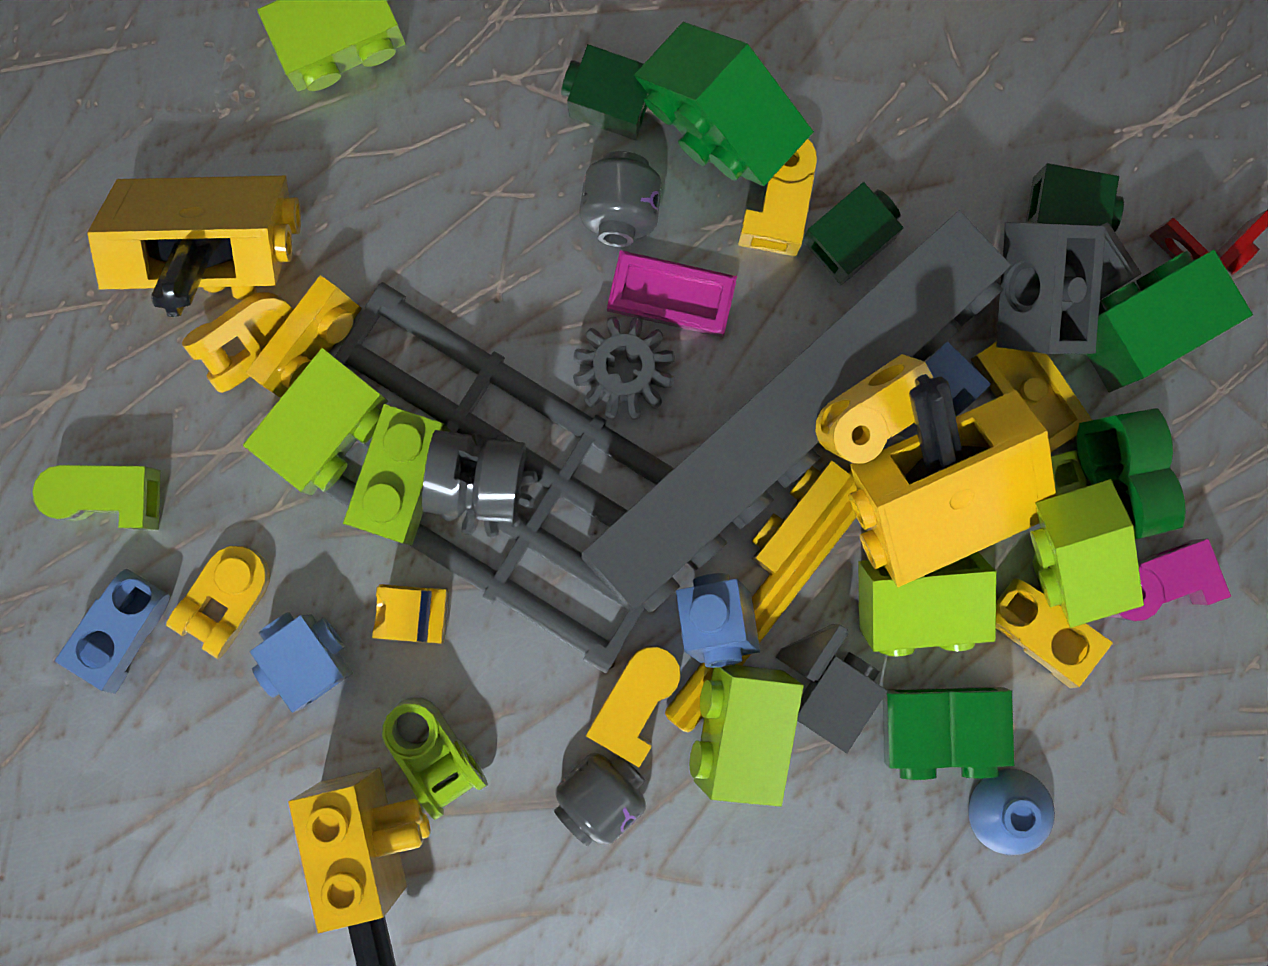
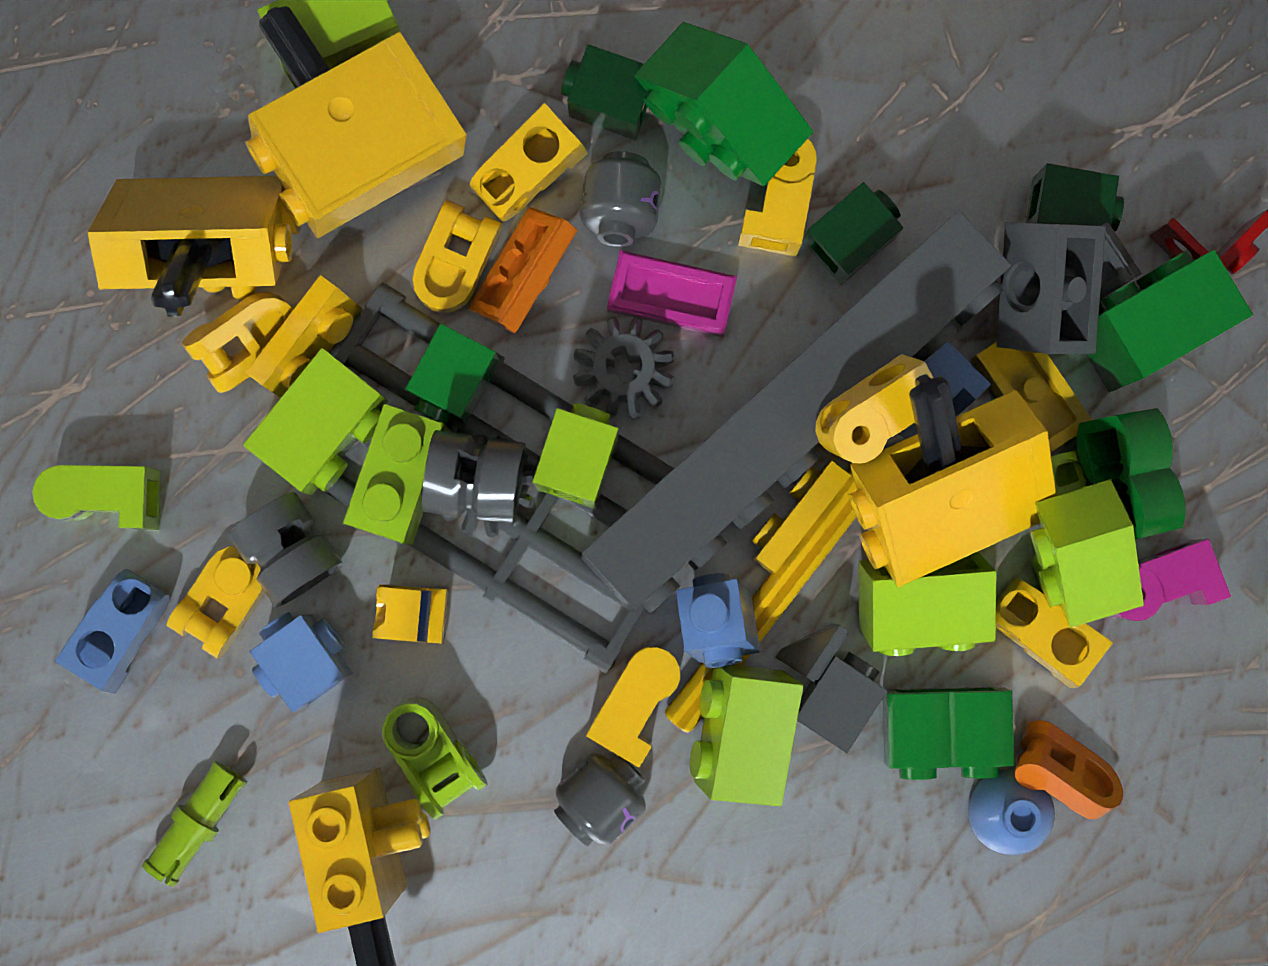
(194, 824): none -> lime pin
(284, 549): none -> dark grey wheel
(349, 129): none -> yellow piece
(447, 278): none -> yellow plate
(451, 376): none -> green brick
(522, 269): none -> orange plate
(527, 164): none -> yellow leg
(577, 455): none -> lime brick
(1067, 771): none -> orange plate

